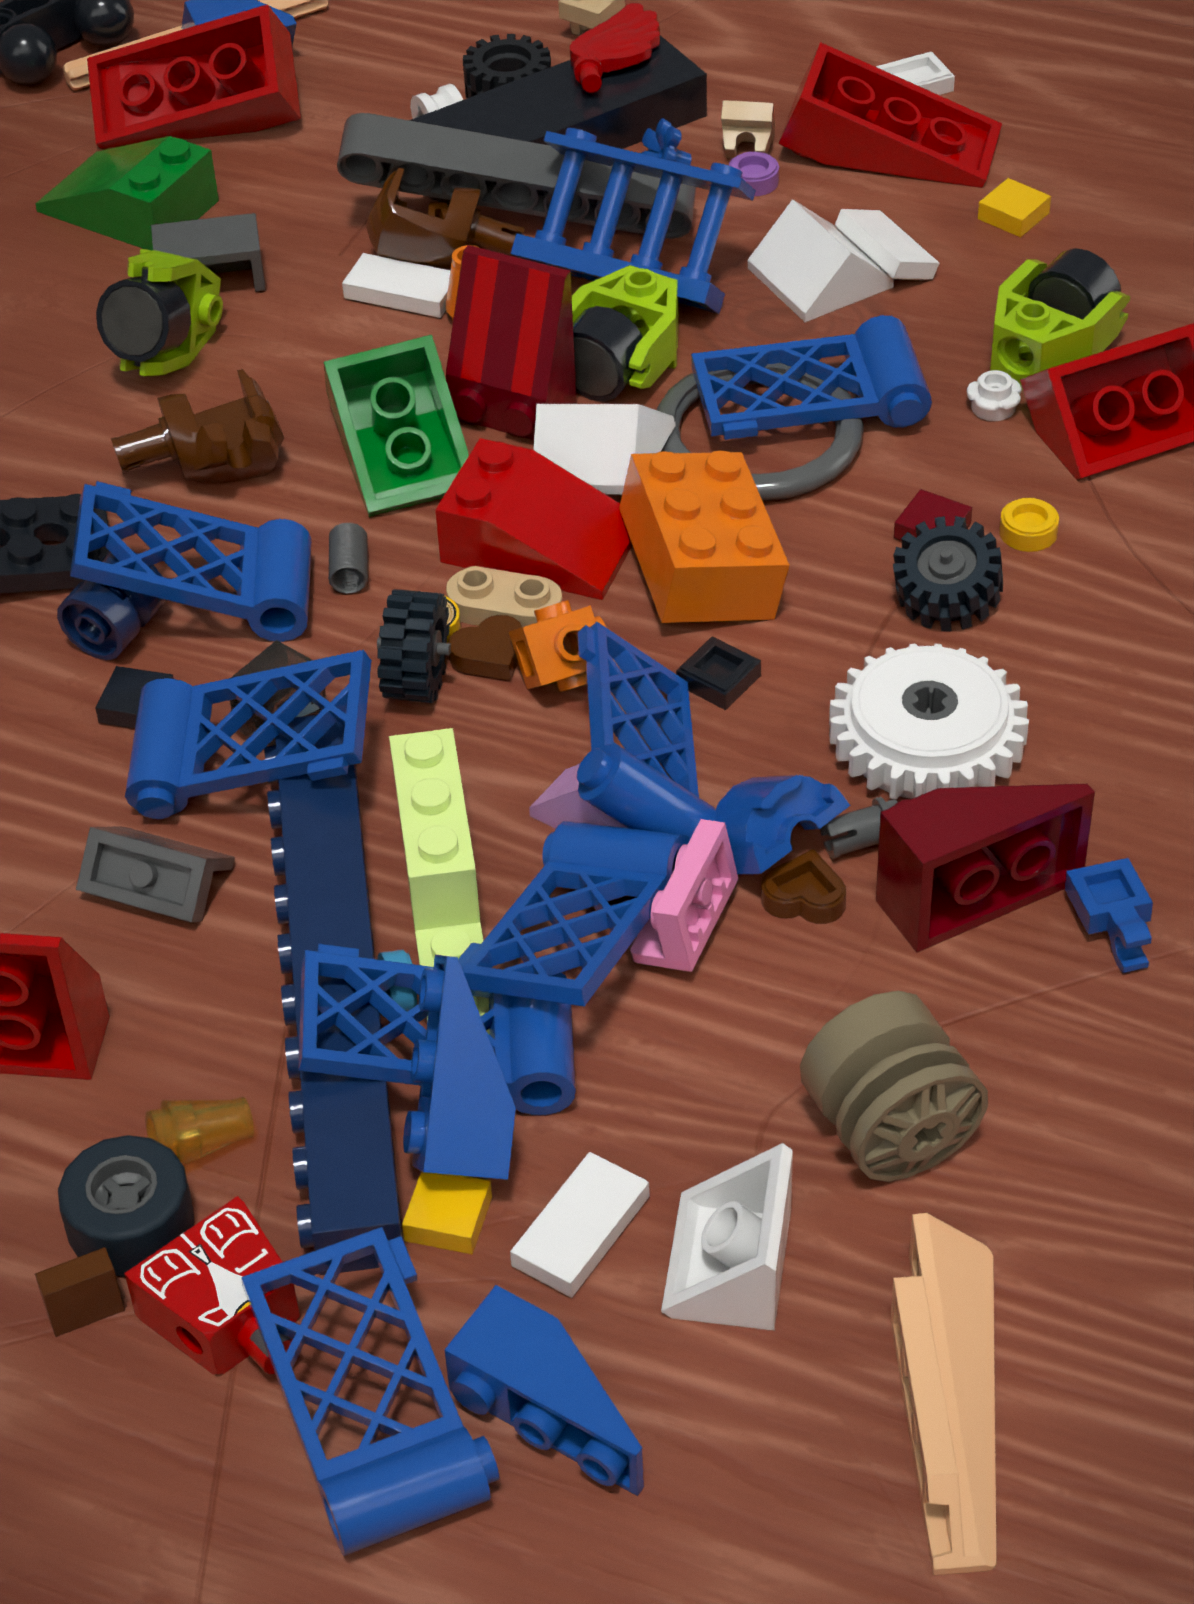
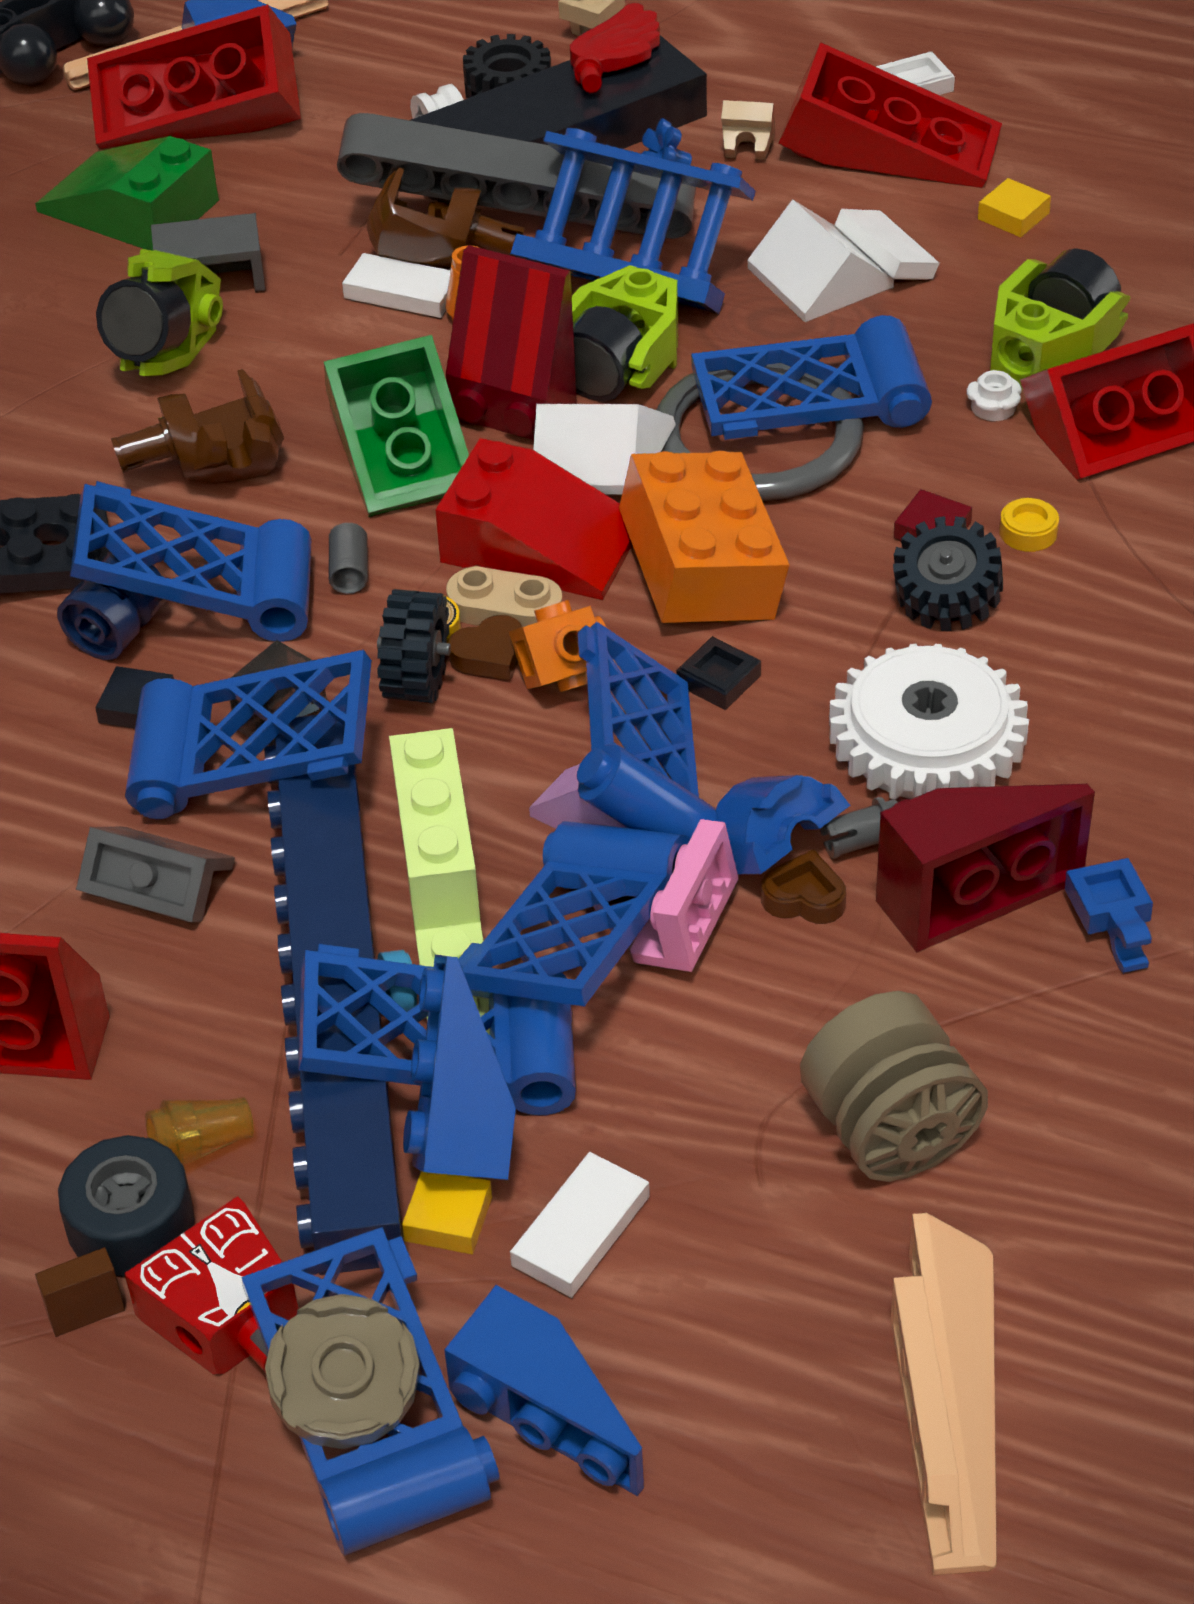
(342, 1371): none -> dark tan tile
(732, 1244): white slope -> none
(758, 170): medium lavender tile -> none

